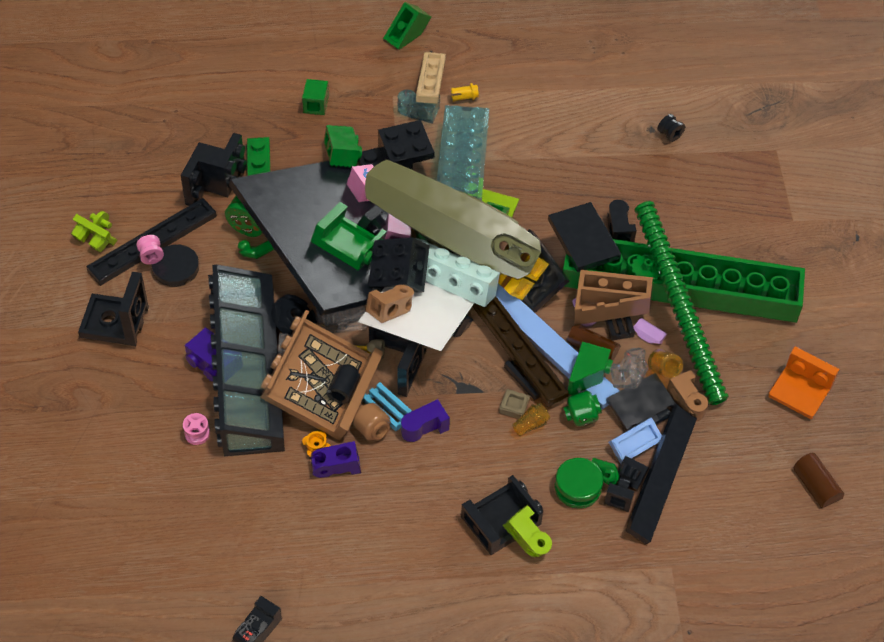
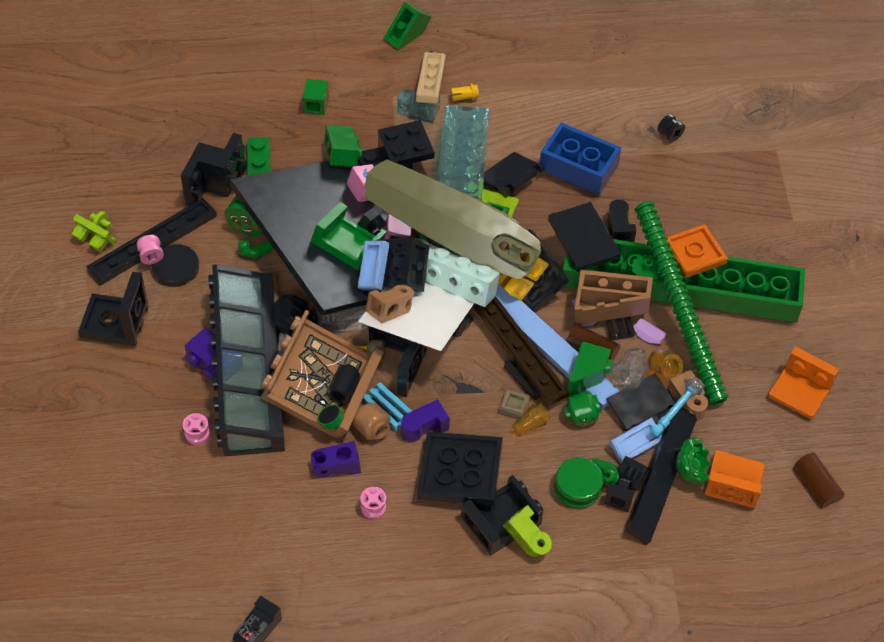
(315, 437): light orange plate -> none
(331, 417): none -> tile
(370, 496): none -> bright pink wheel
(373, 265): none -> light blue tile
(460, 468): none -> black plate
(511, 173): none -> black piece
(580, 158): none -> blue brick
(693, 387): none -> medium azure piece
(693, 461): none -> green hair
(696, 251): none -> orange tile
(735, 479): none -> orange bracket

